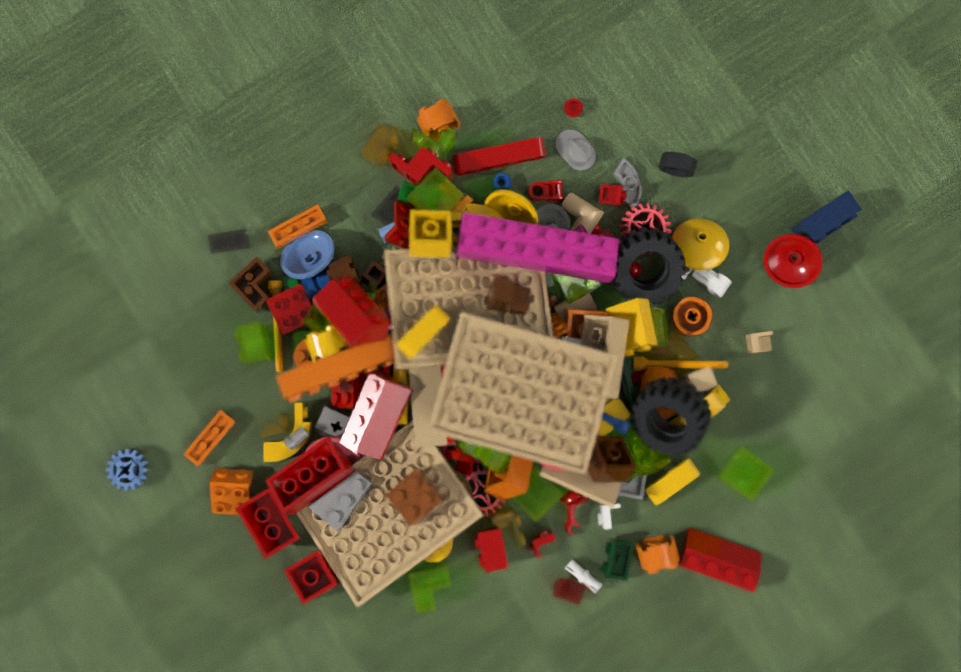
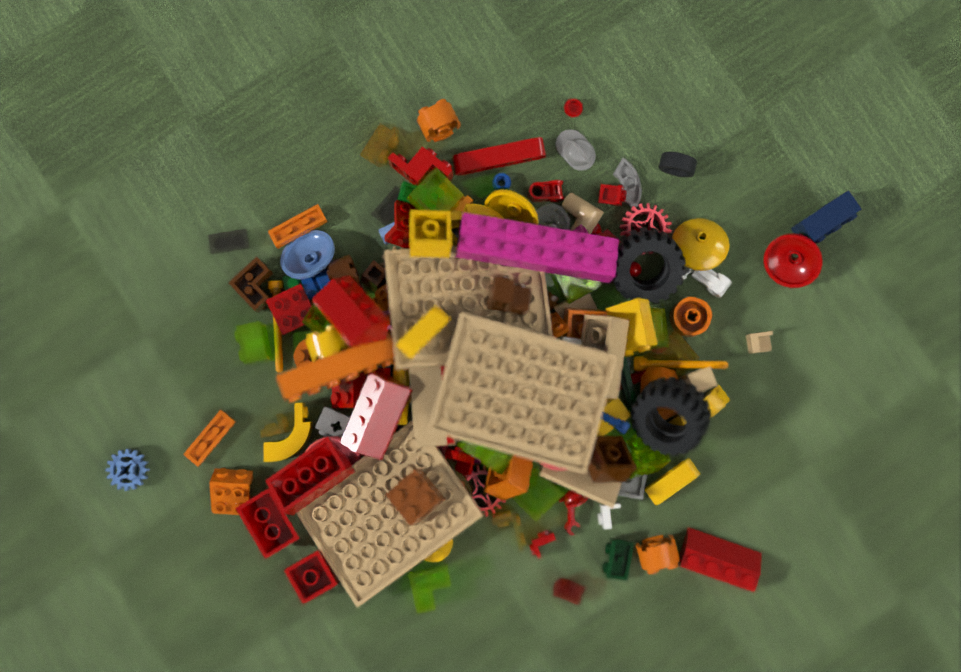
(297, 437): light grey pin -> none
(342, 500): light grey wing -> none
(442, 149): clear neon green bracket -> none
(492, 549): red brick -> none
(583, 576): white pin -> none
(745, 473): clear neon green brick -> none

